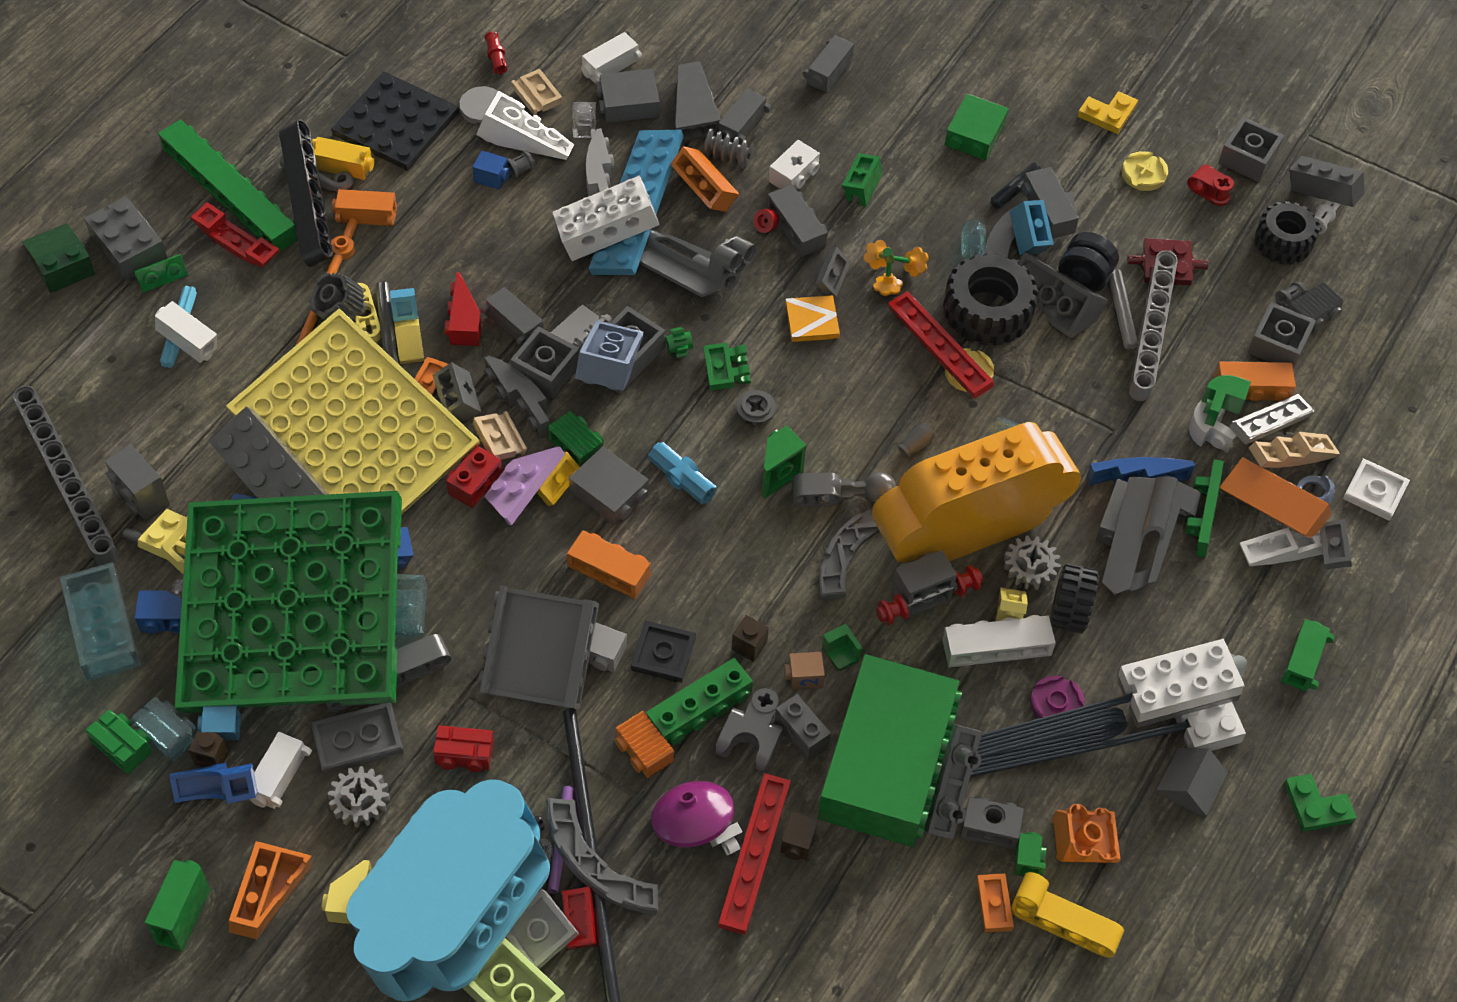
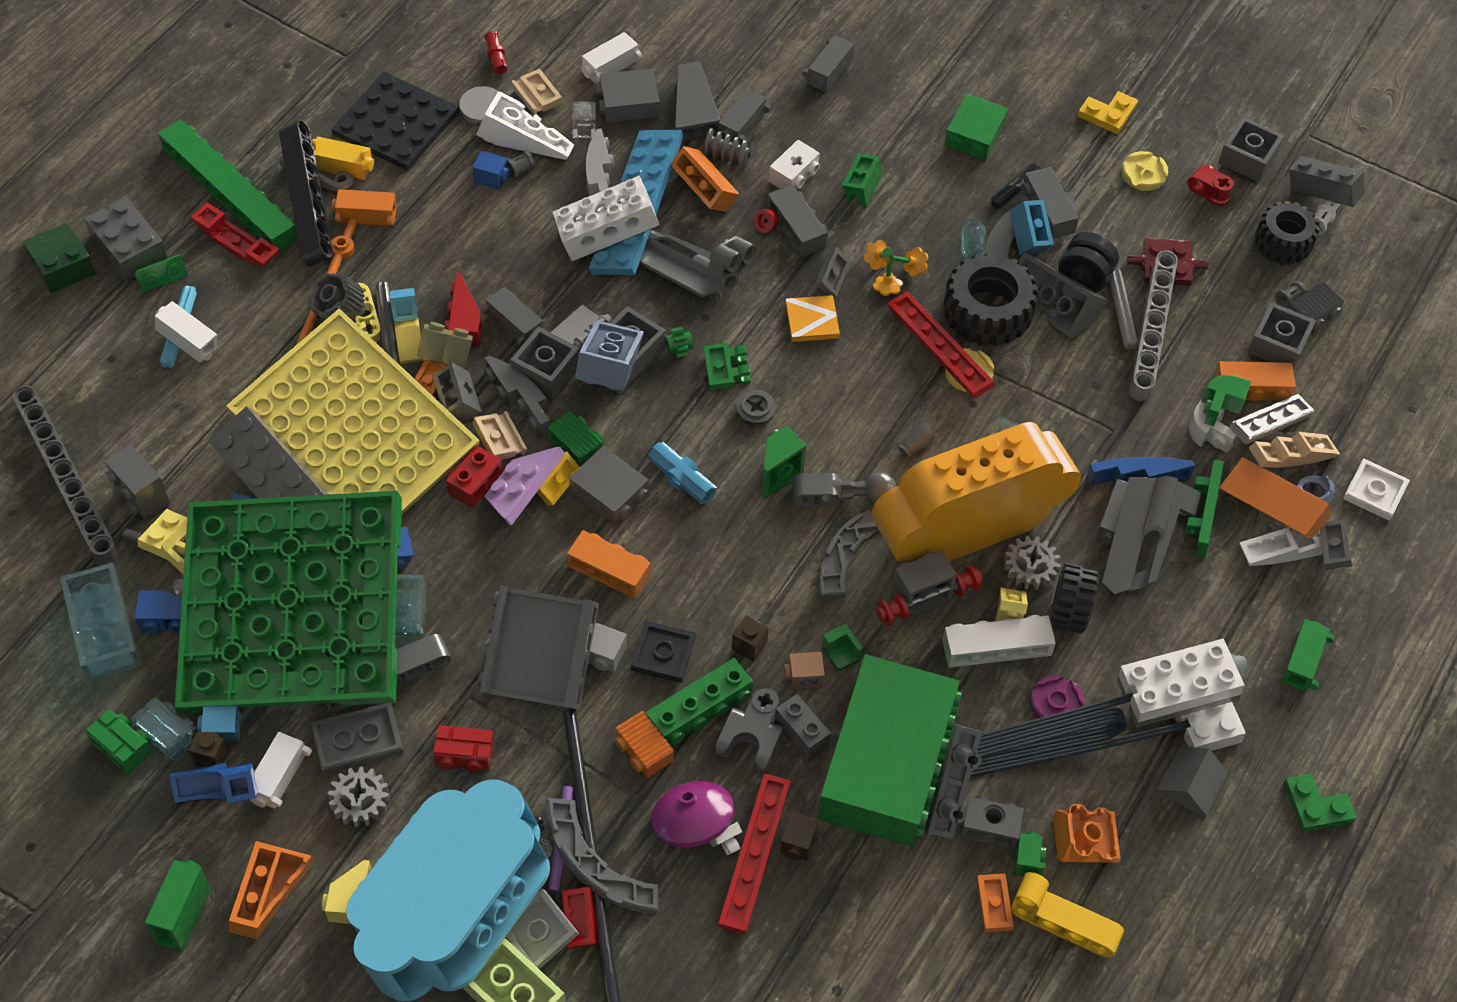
(445, 345): none -> olive brick

